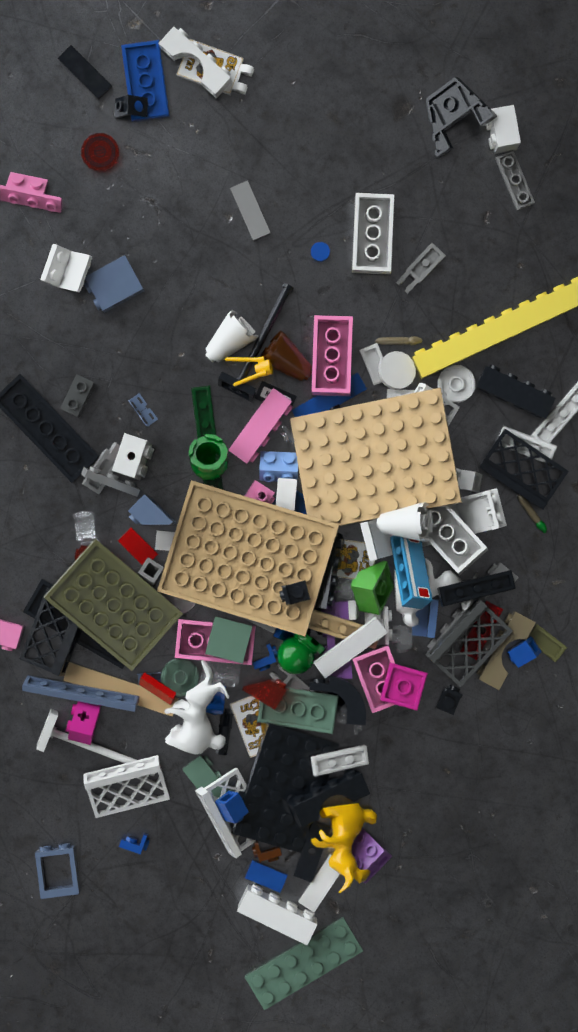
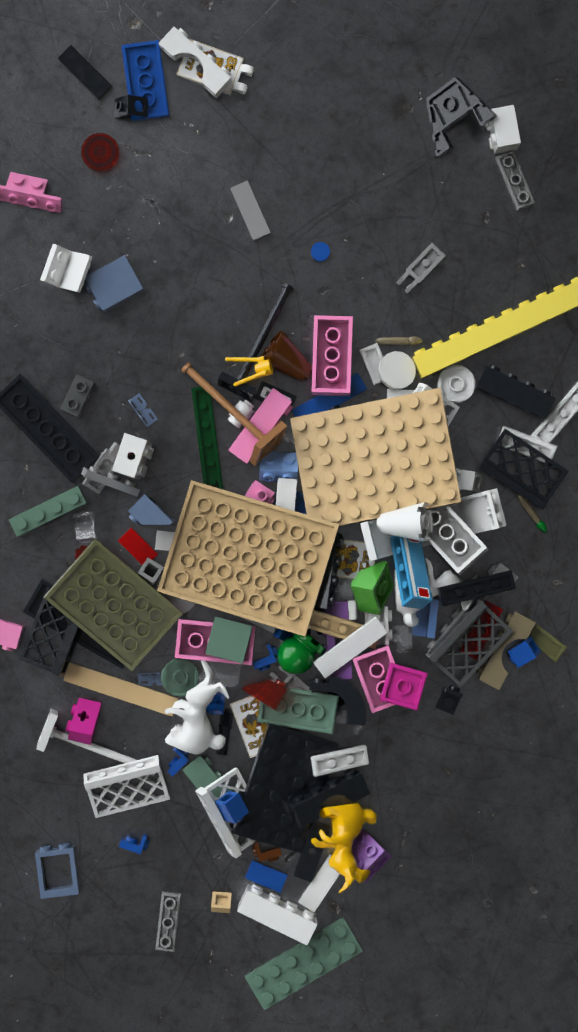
(48, 511): none -> sand green arch
(80, 693): sand blue tile -> none
(157, 688): red tile -> none
(168, 910): none -> light grey tile
(176, 764): none -> blue bracket
(208, 457): green tile -> none
(221, 902): none -> tan plate
(230, 337): white cone -> none
(244, 408): none -> white brick
(266, 442): none -> medium nougat tile
(294, 593): black bracket -> none
(373, 233): white brick -> none

